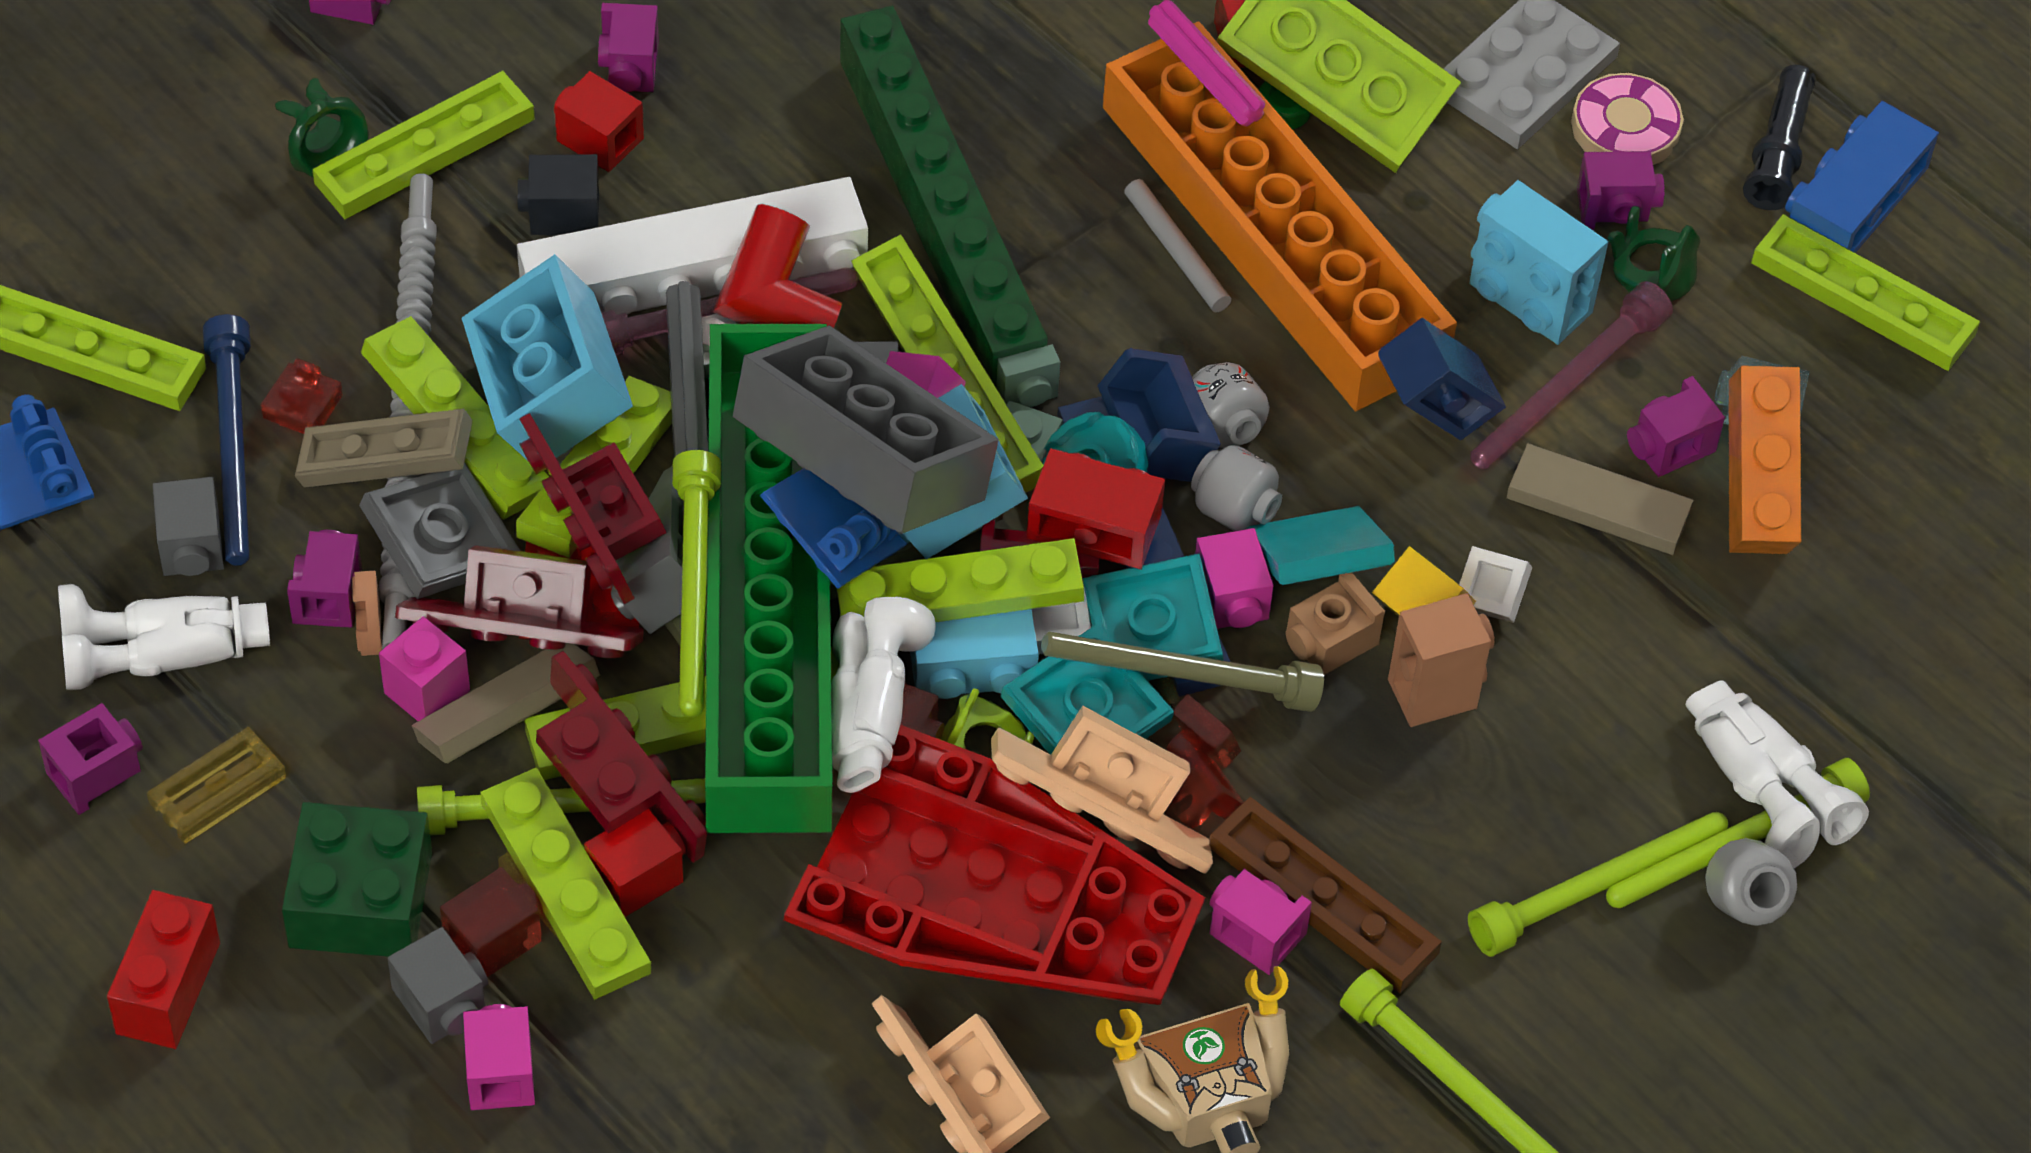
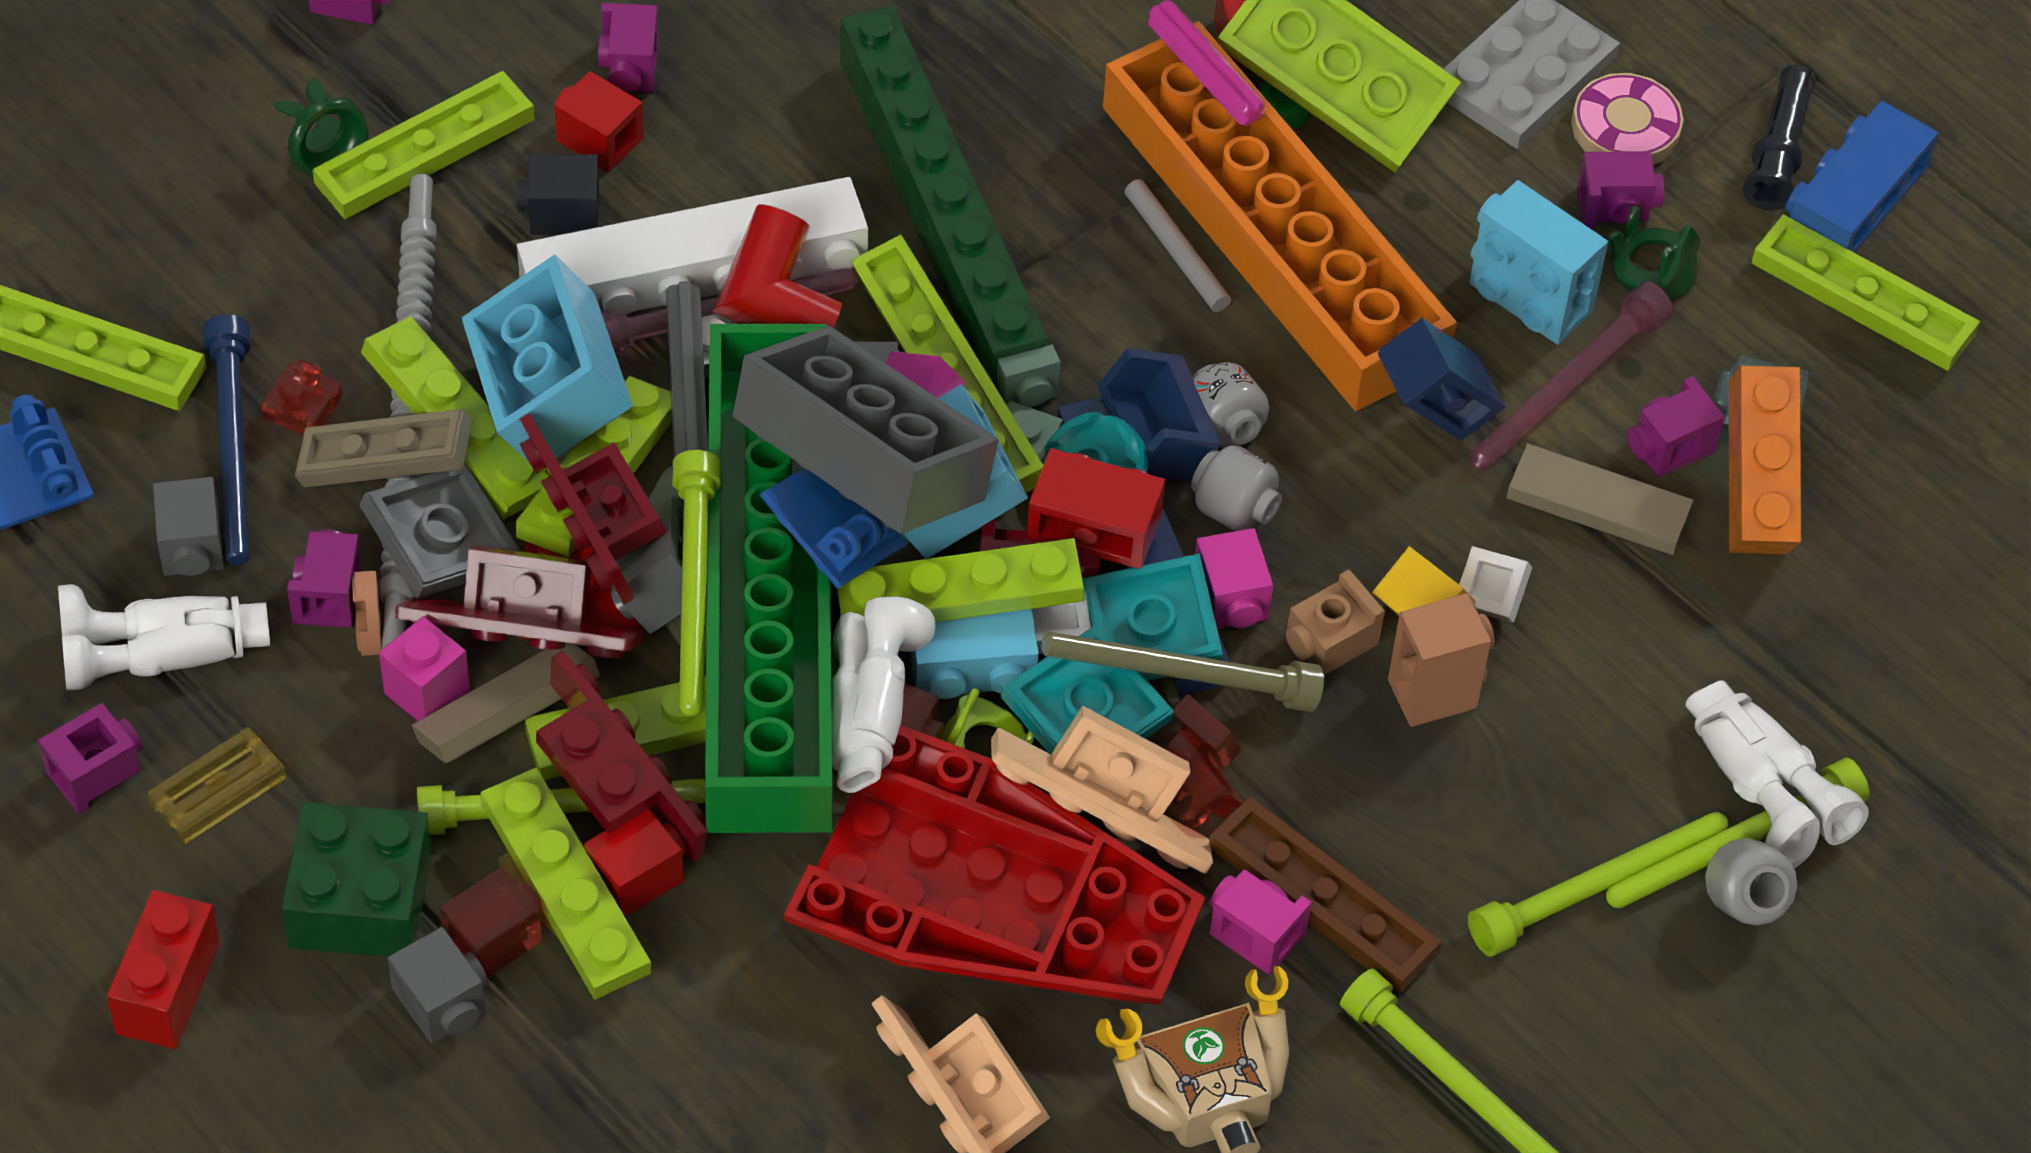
(498, 1057): dark pink brick -> none
(1323, 545): teal tile -> none

